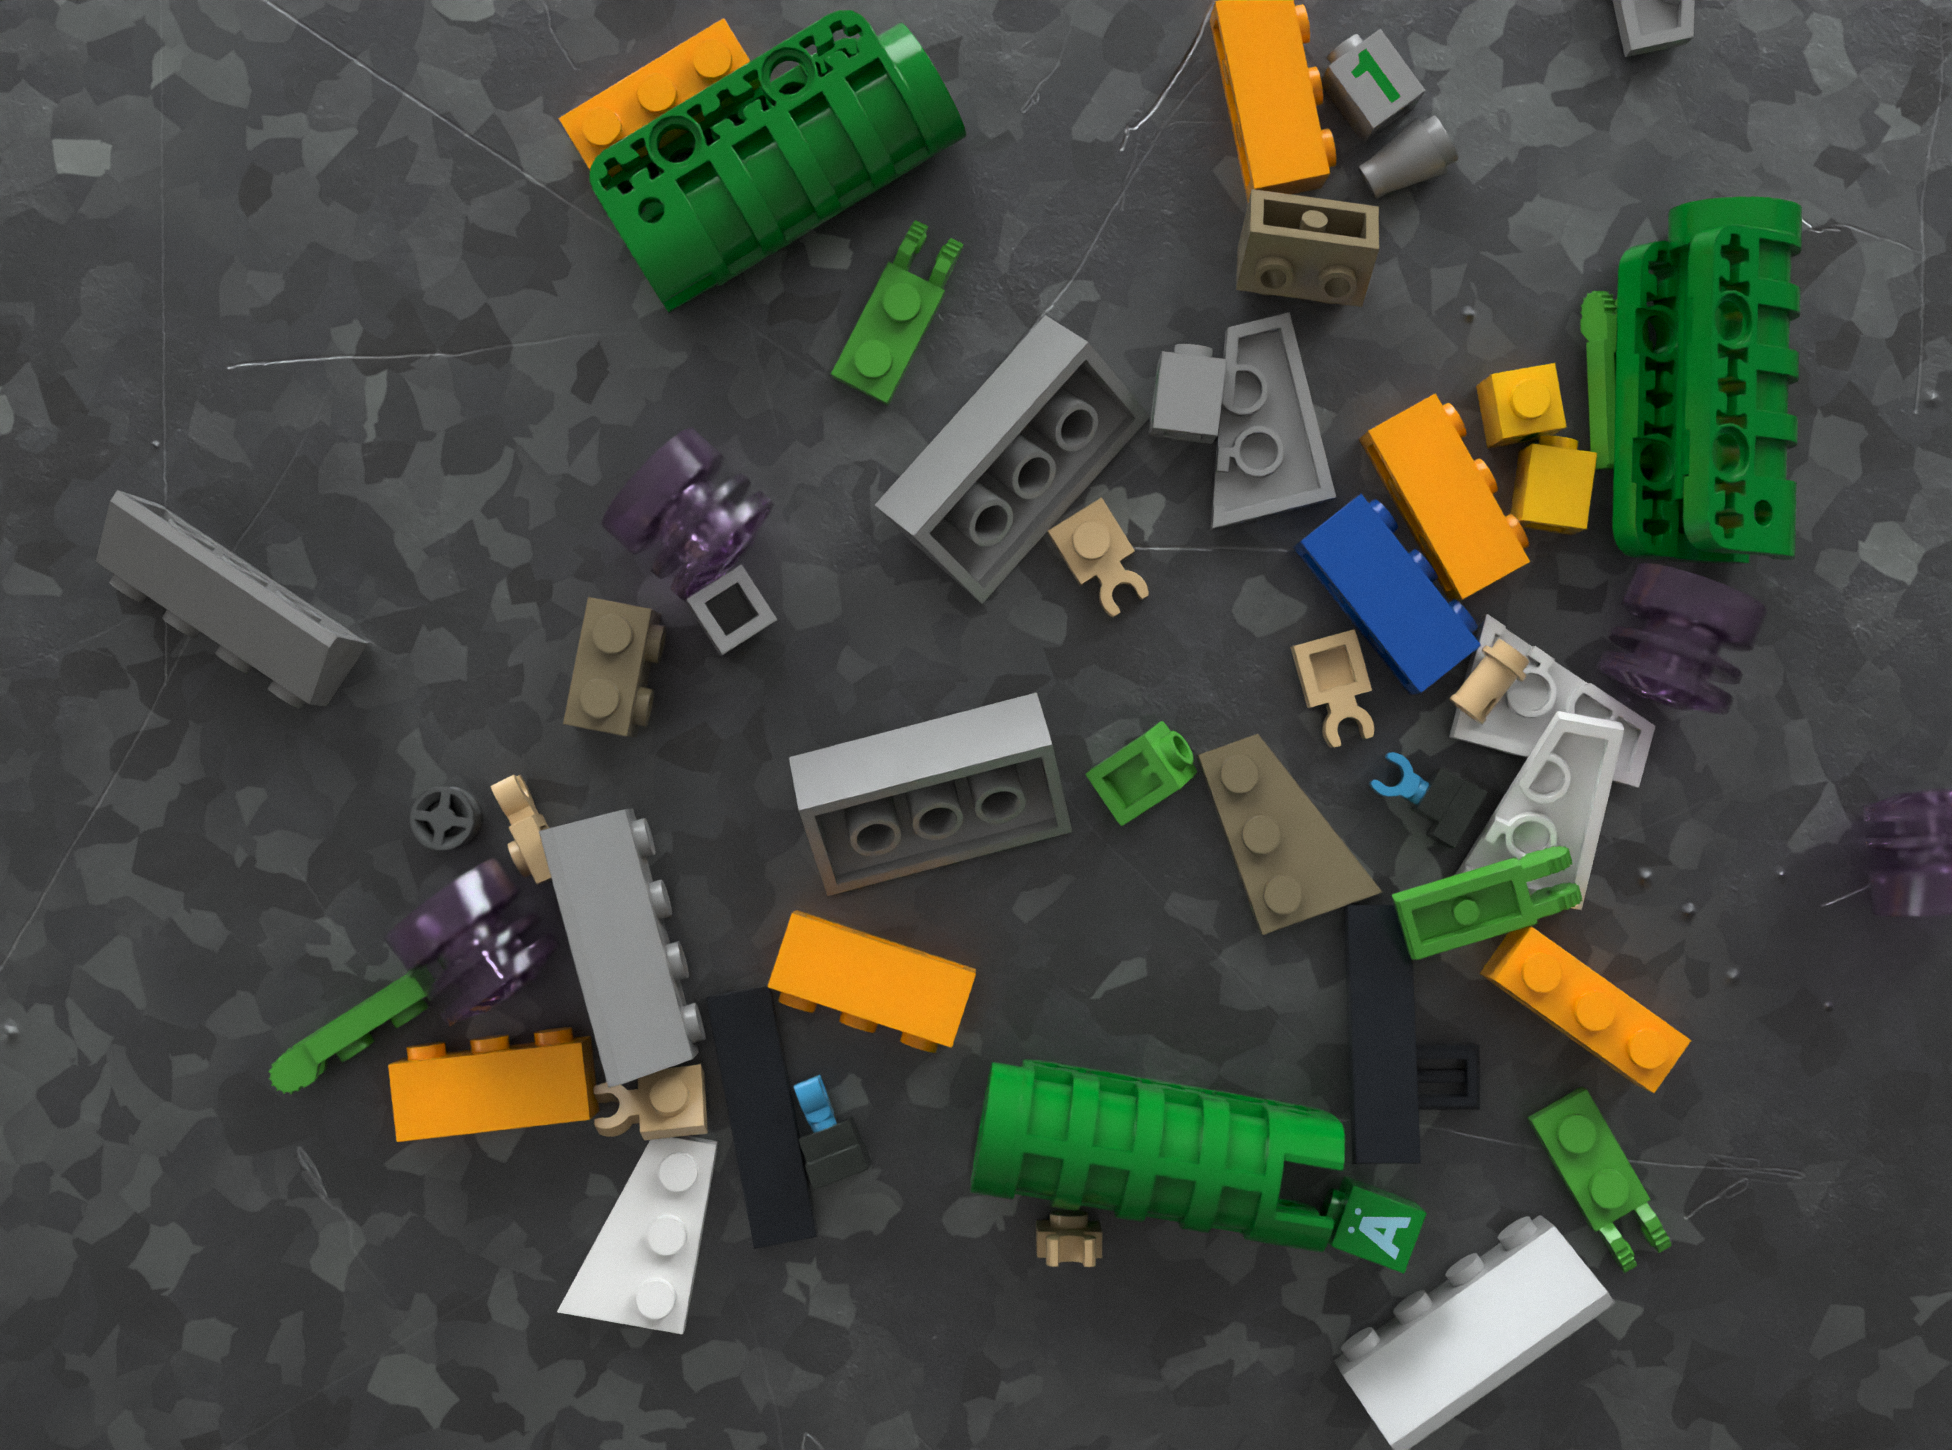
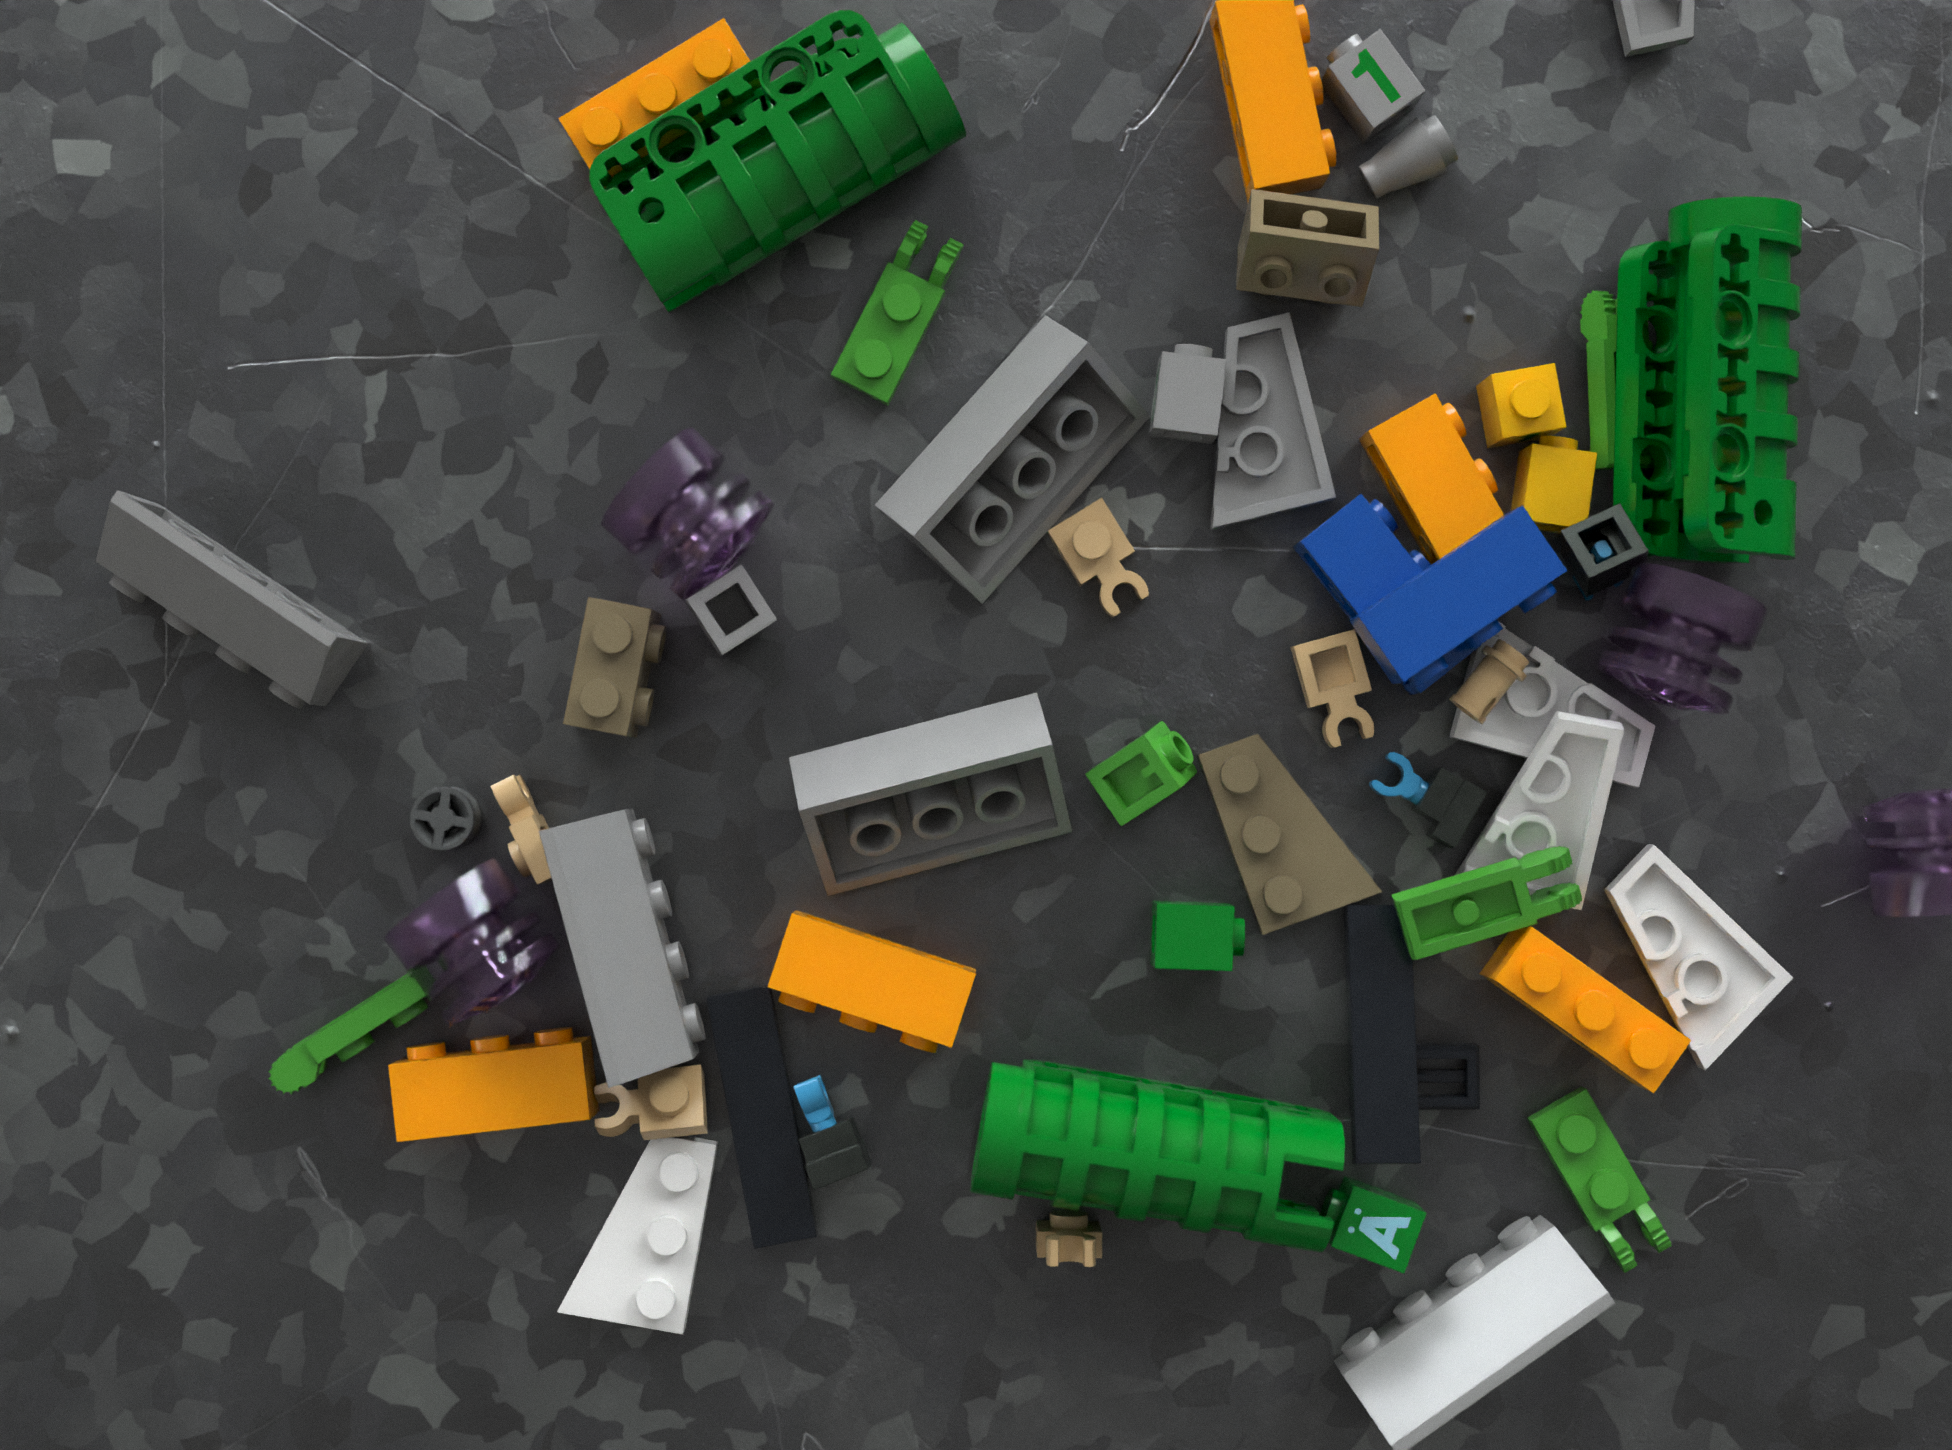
(1195, 935): none -> green brick
(1460, 598): none -> blue brick
(1602, 550): none -> pearl dark grey piece
(1694, 953): none -> white wing

